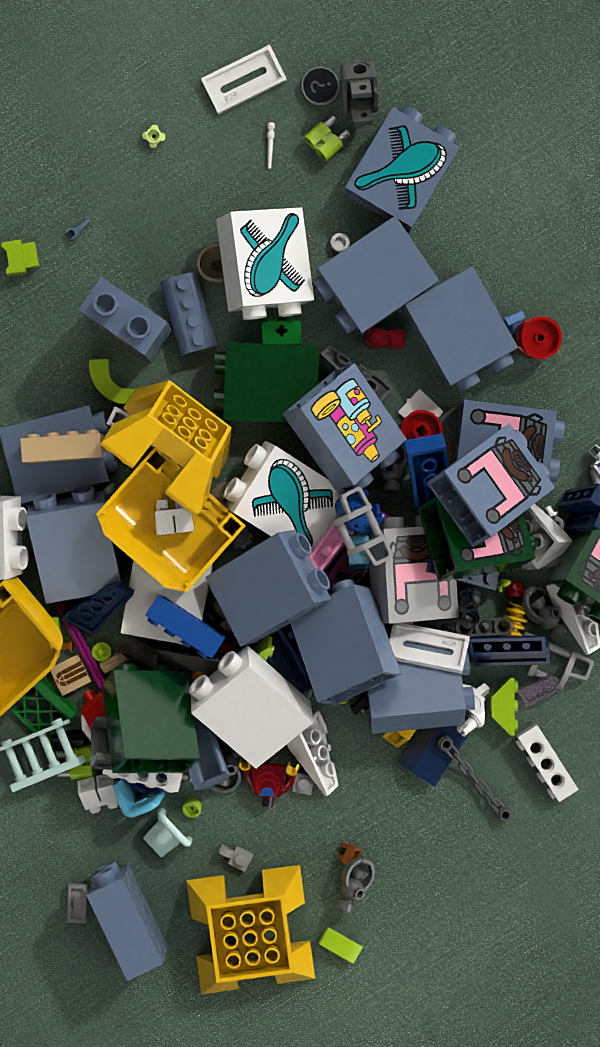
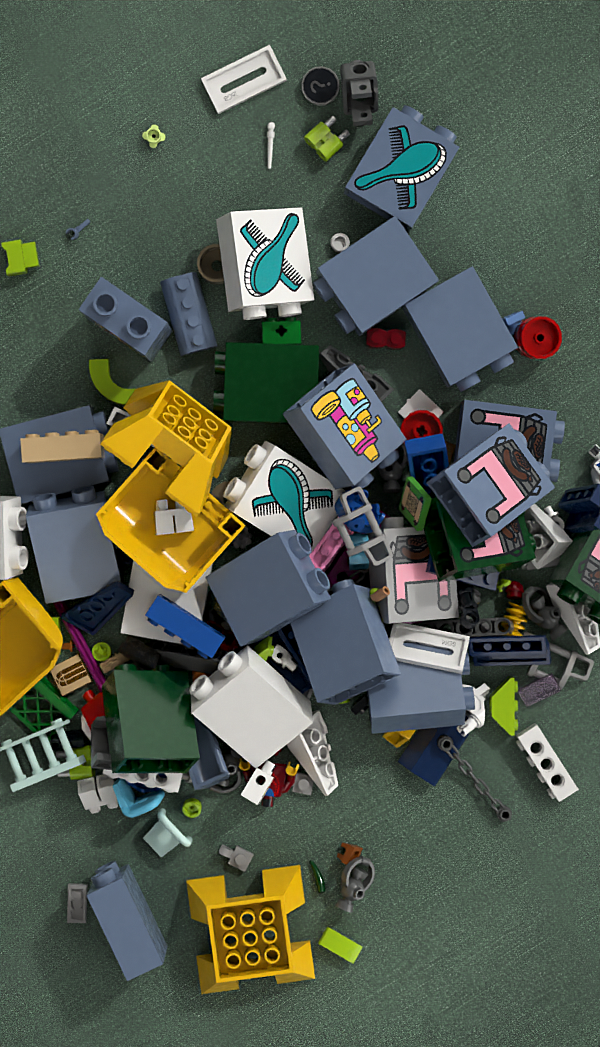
(255, 791): none -> white torso
(286, 660): none -> white piece
(318, 877): none -> dark green helmet
(379, 594): none -> medium nougat arm
(415, 503): none -> tile

